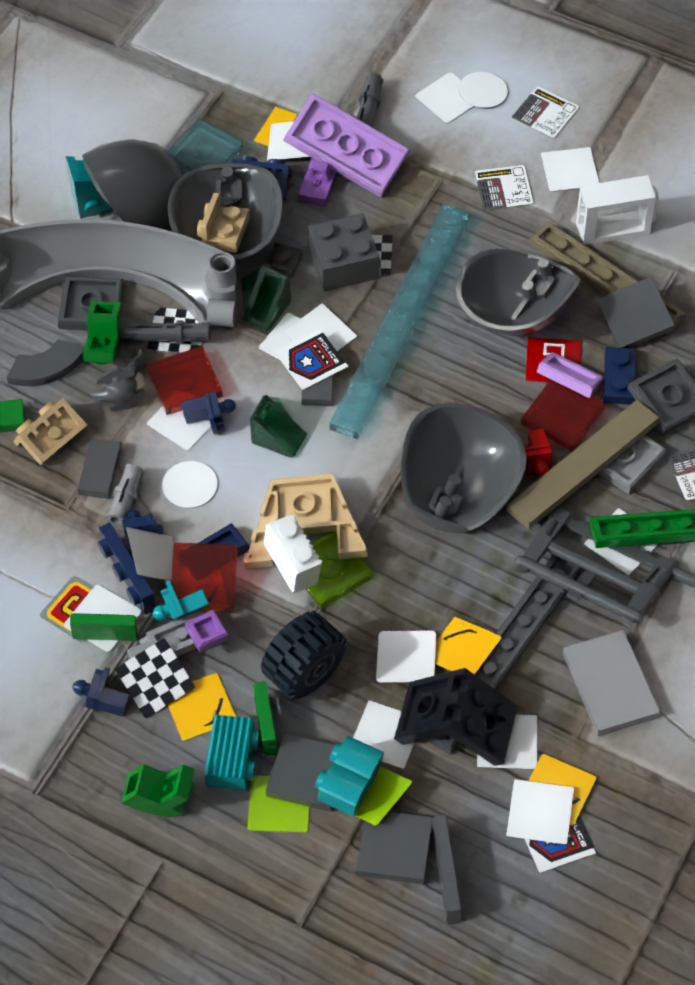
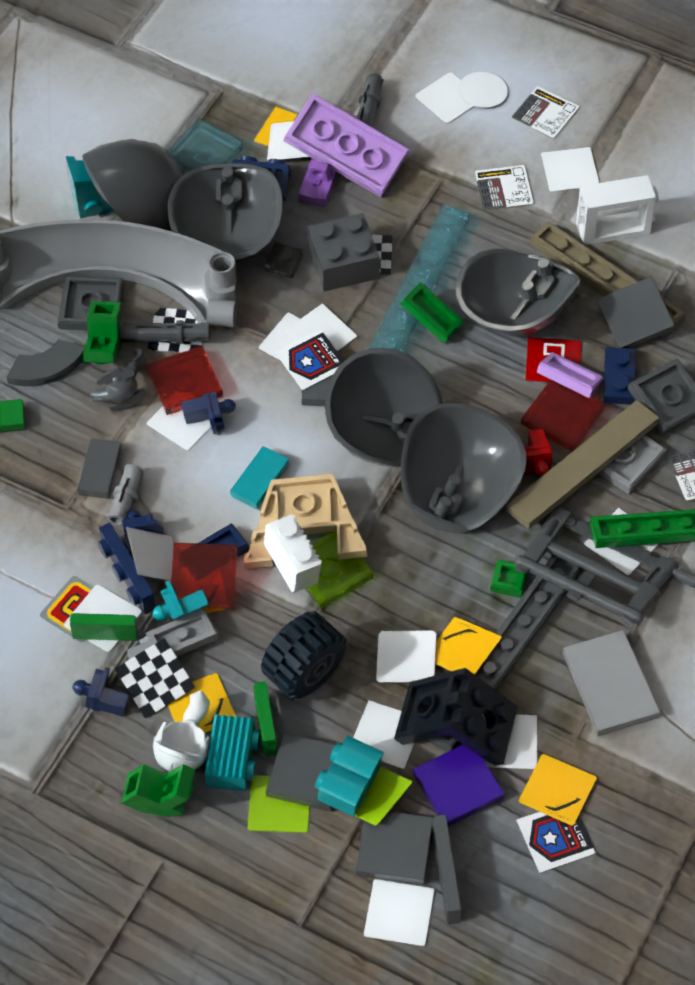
(50, 431): tan bracket -> none
(184, 741): none -> white piece
(189, 484): white sticker -> none
(206, 631): medium lavender tile -> none
(222, 225): tan bracket -> none
(255, 480): none -> teal tile
(265, 296): clear green slope -> none
(274, 428): clear green slope -> none
(375, 401): none -> dark grey piece
(399, 912): none -> white sticker
(432, 312): none -> green tile
(458, 784): none -> dark purple tile
(507, 580): none -> green tile
(540, 811): white sticker -> none

